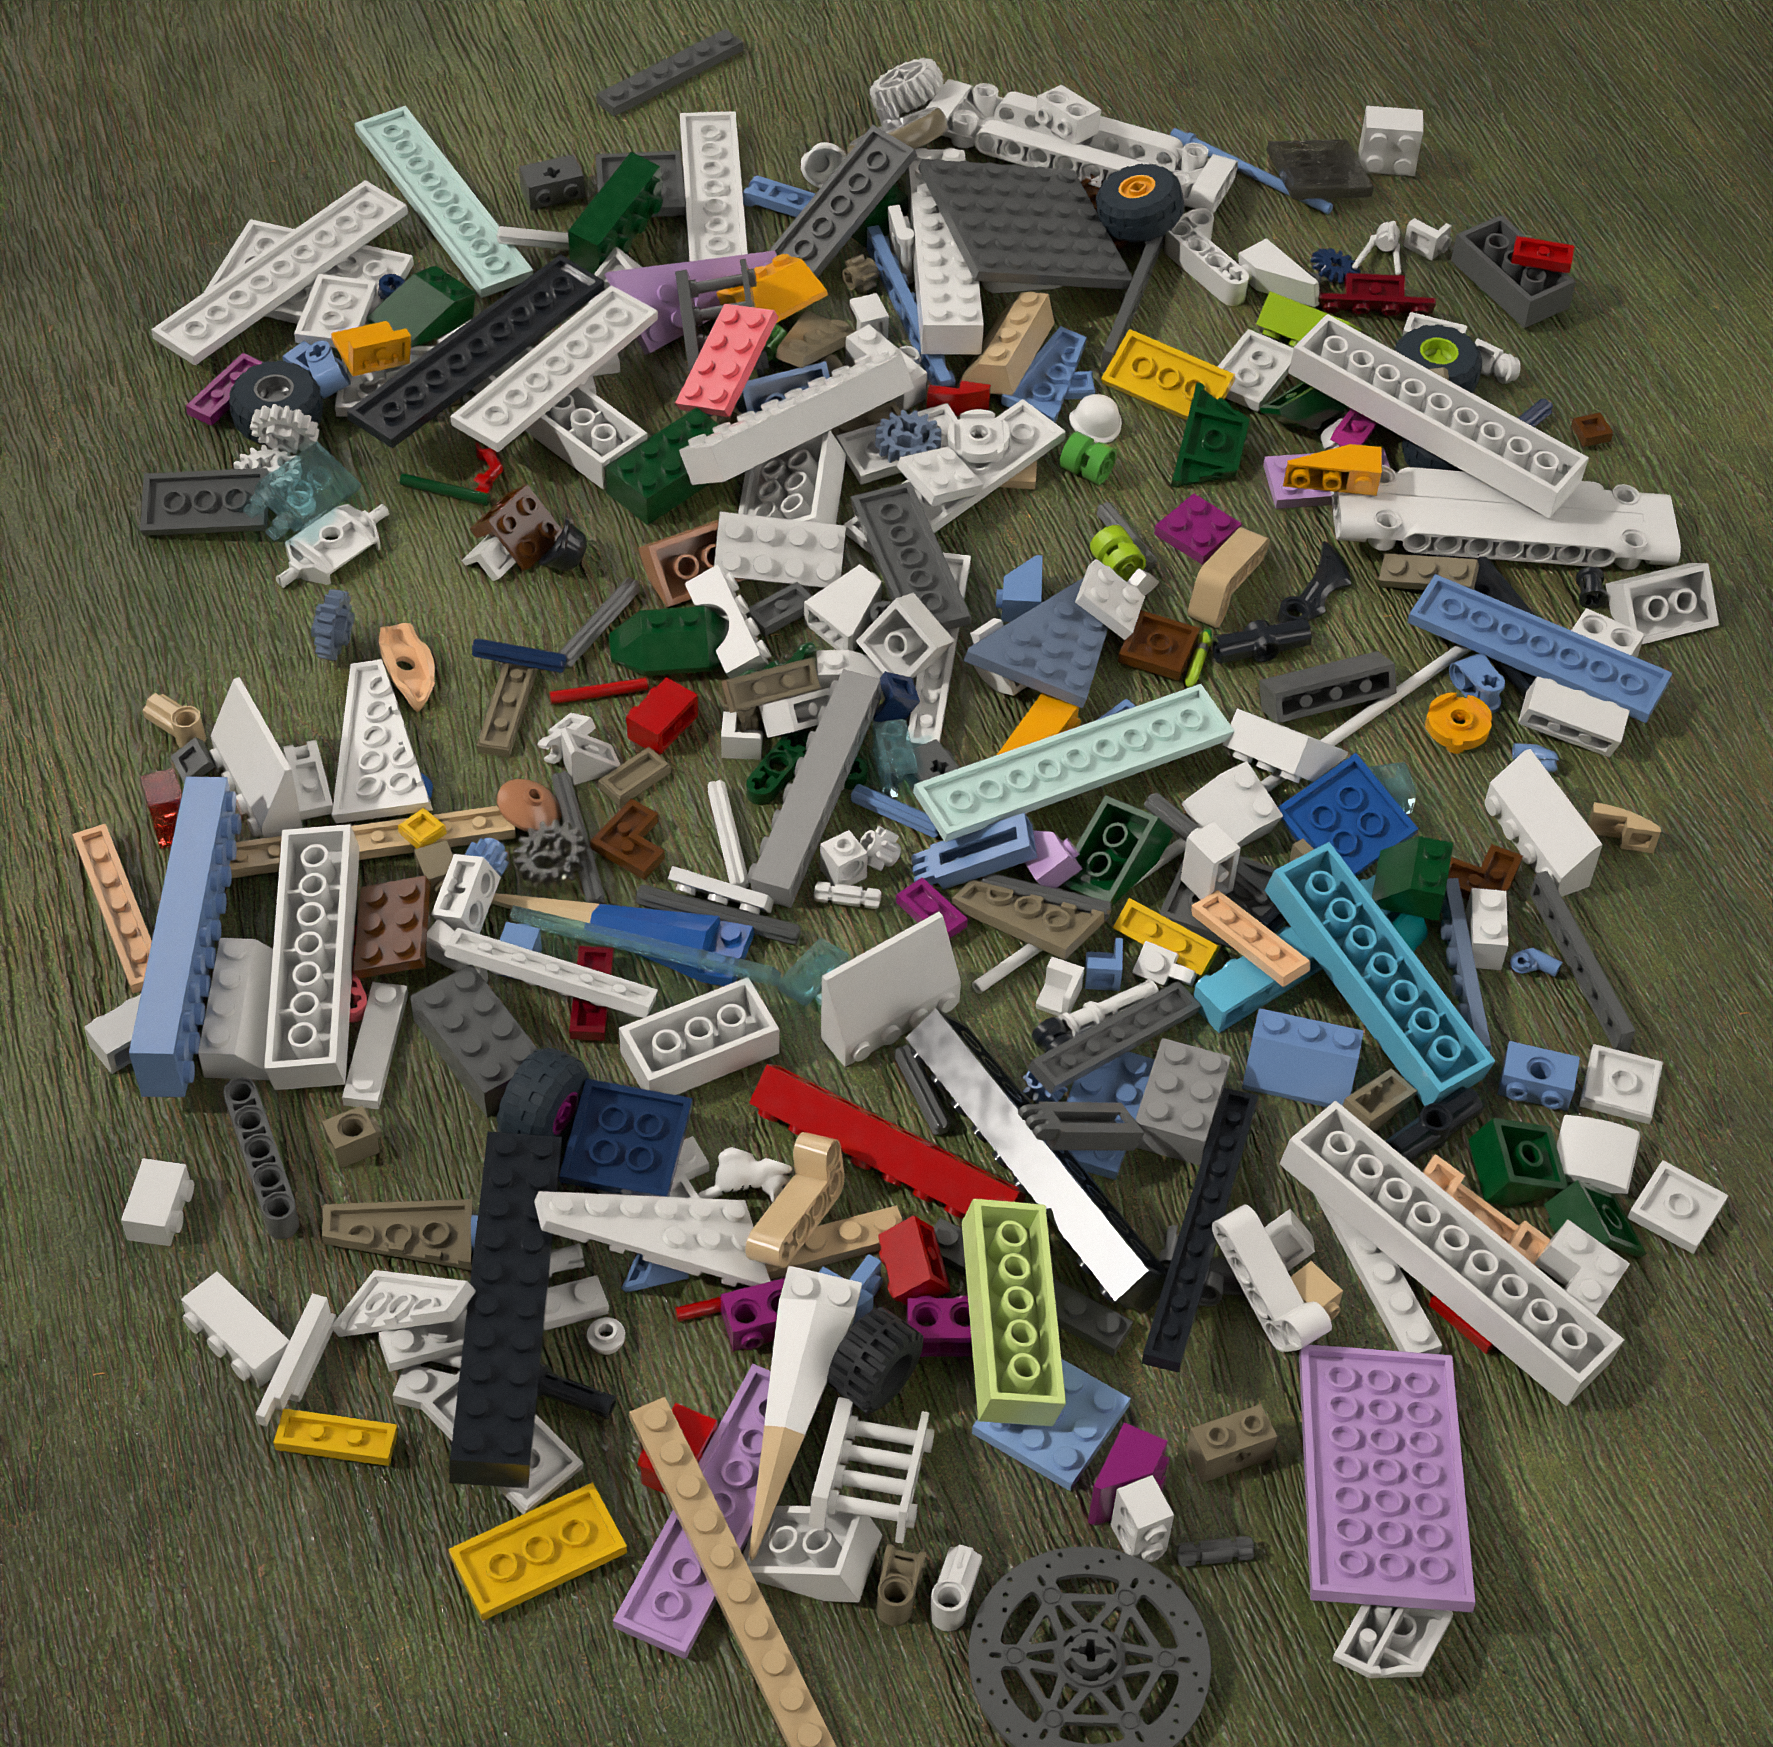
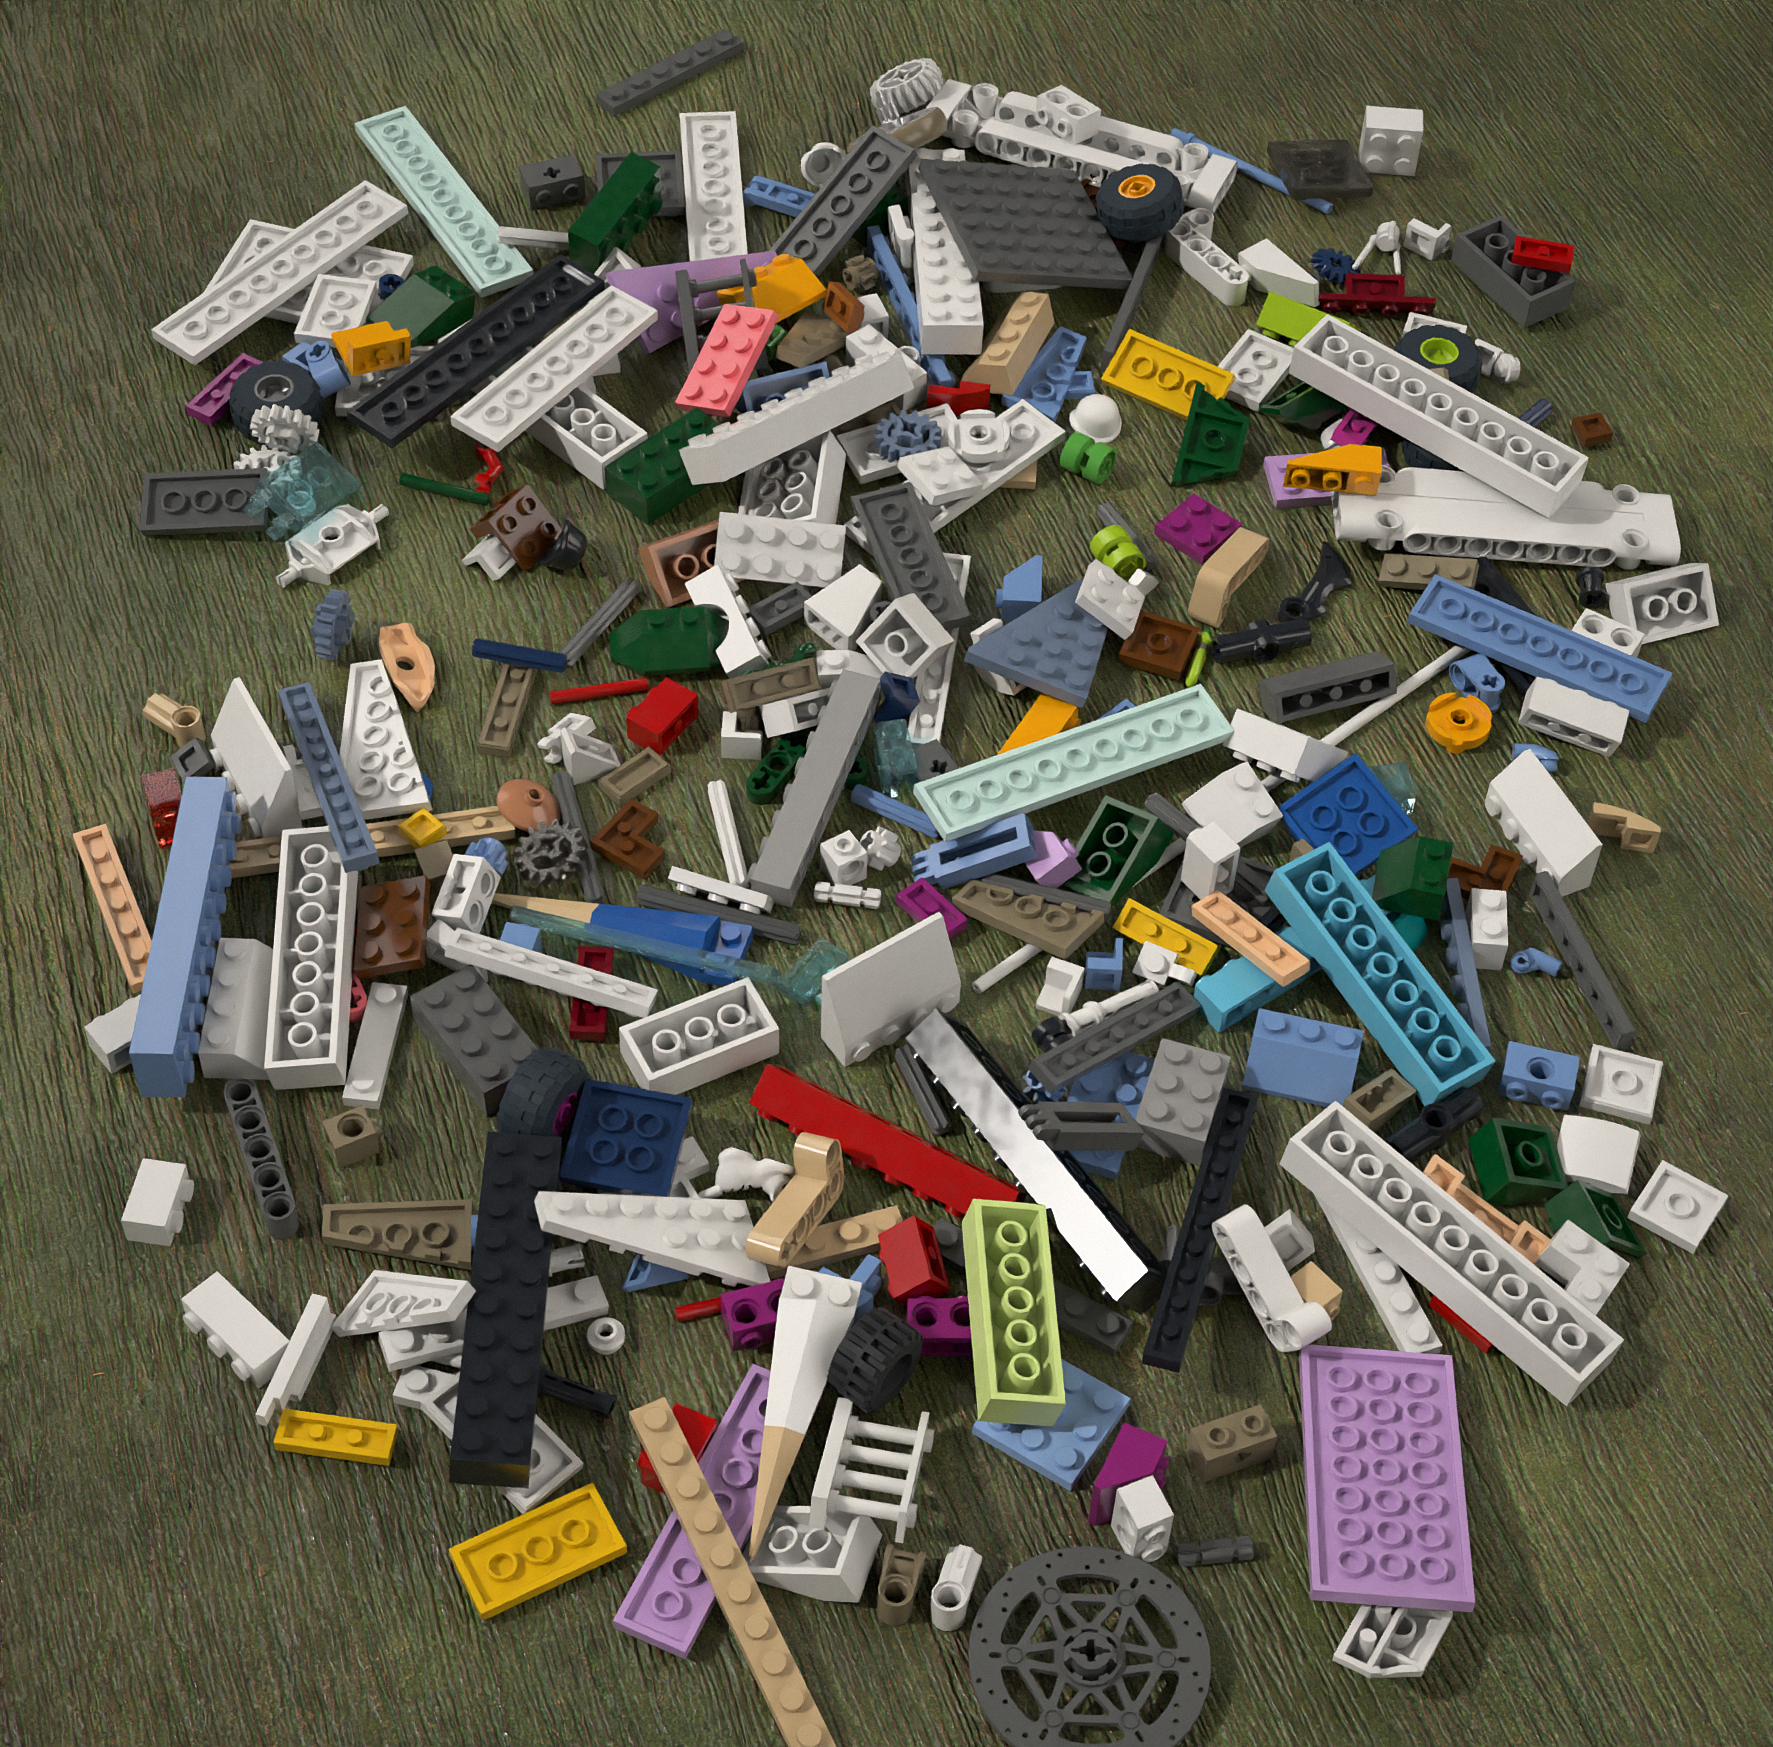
(328, 778): none -> sand blue plate
(843, 307): none -> dark orange plate

